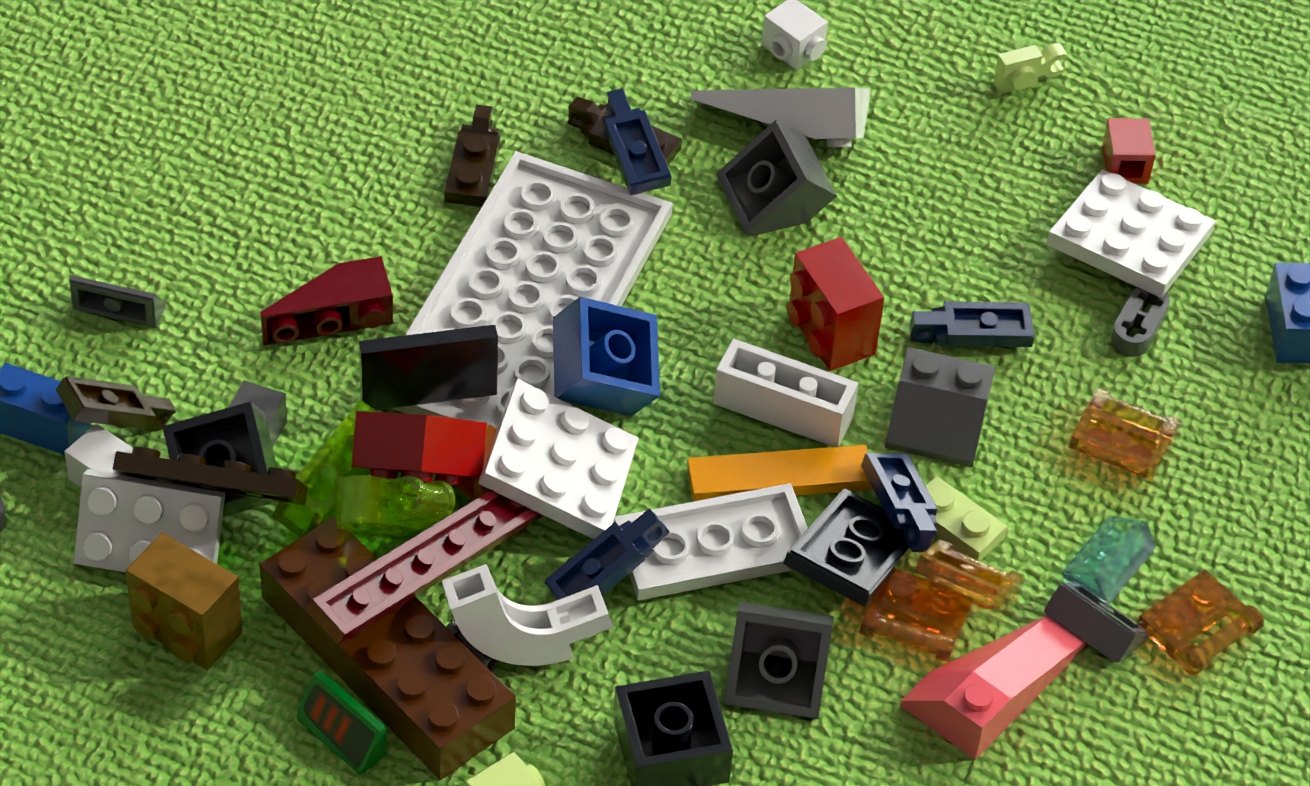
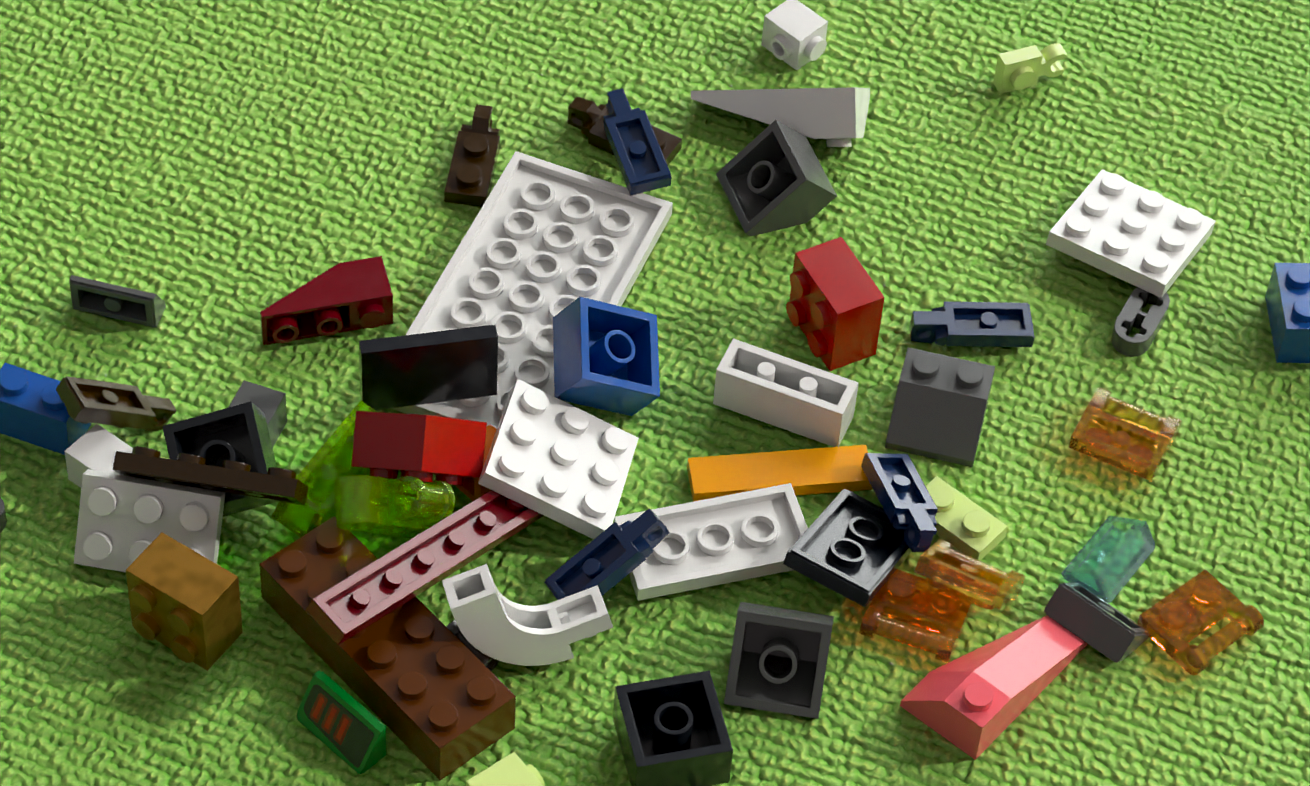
(1129, 149): brick -> none

